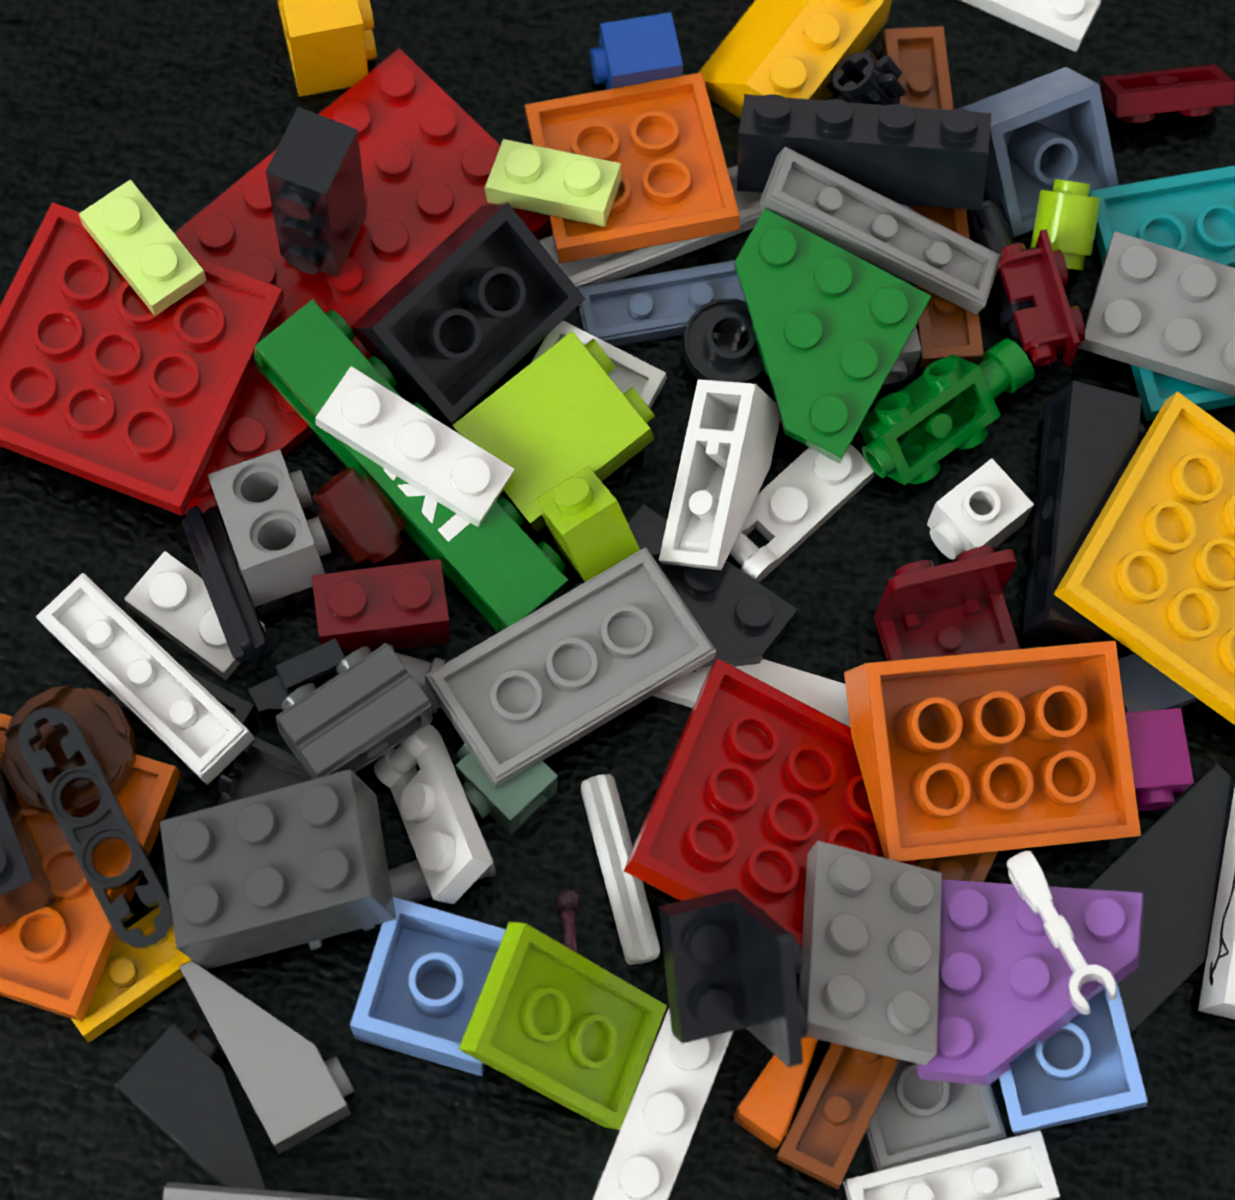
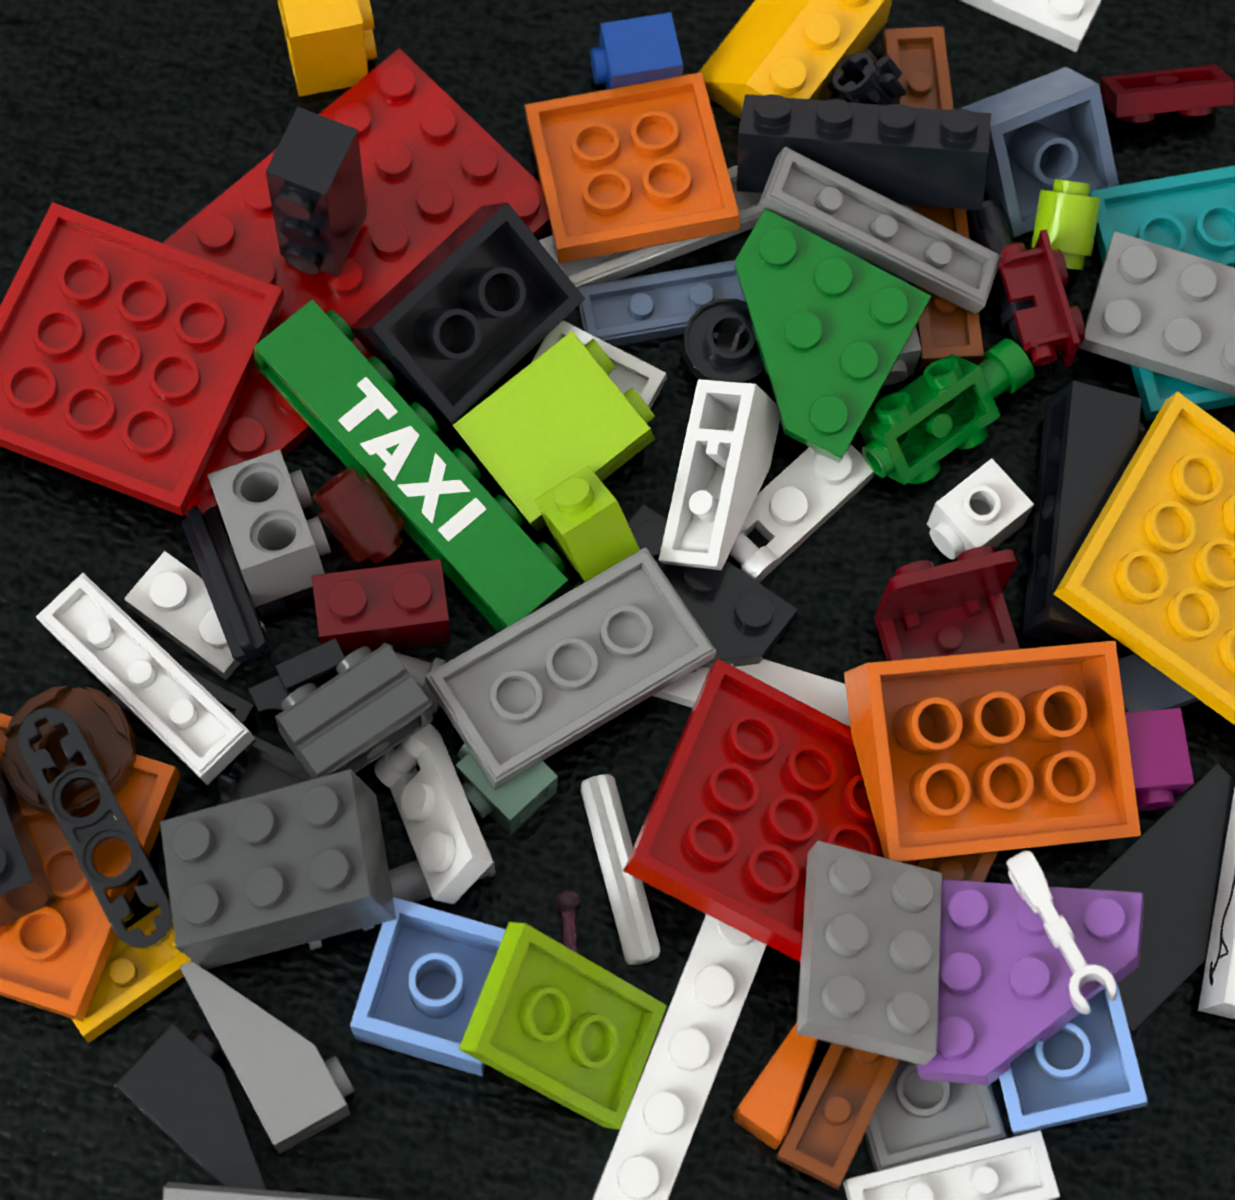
(142, 247): yellowish green plate -> none
(414, 446): white plate -> none
(554, 182): yellowish green plate -> none
(732, 972): black bracket -> none

